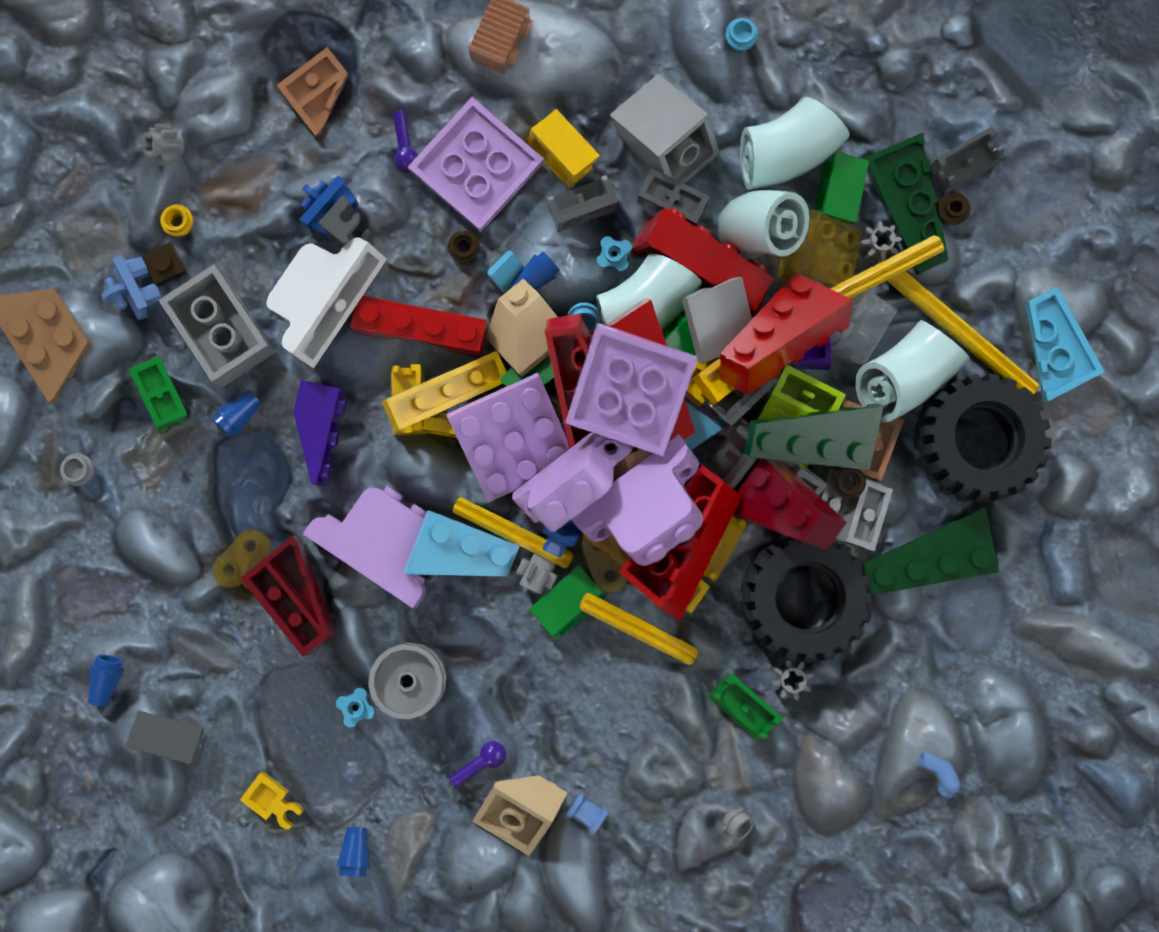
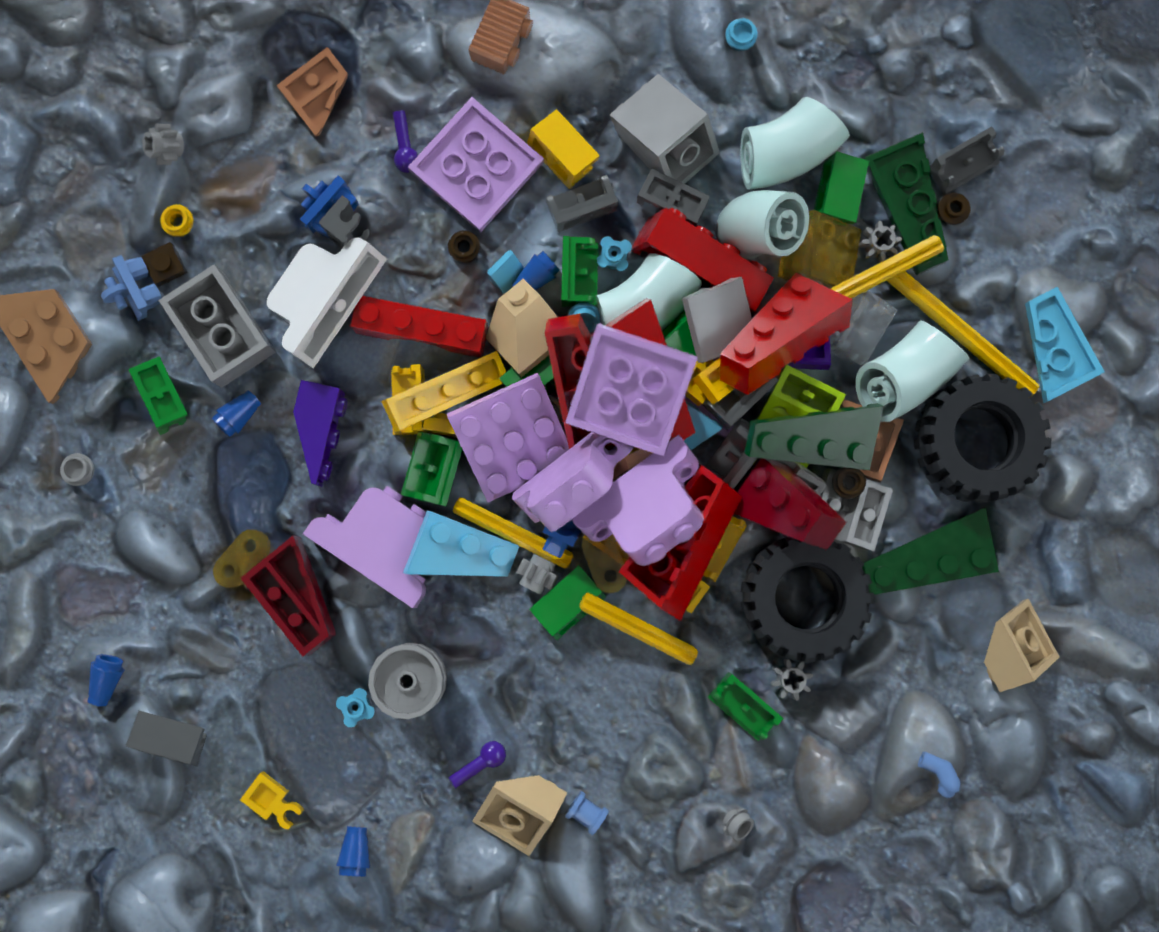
(432, 469): none -> green hinge
(579, 271): none -> green hinge
(1019, 648): none -> tan slope

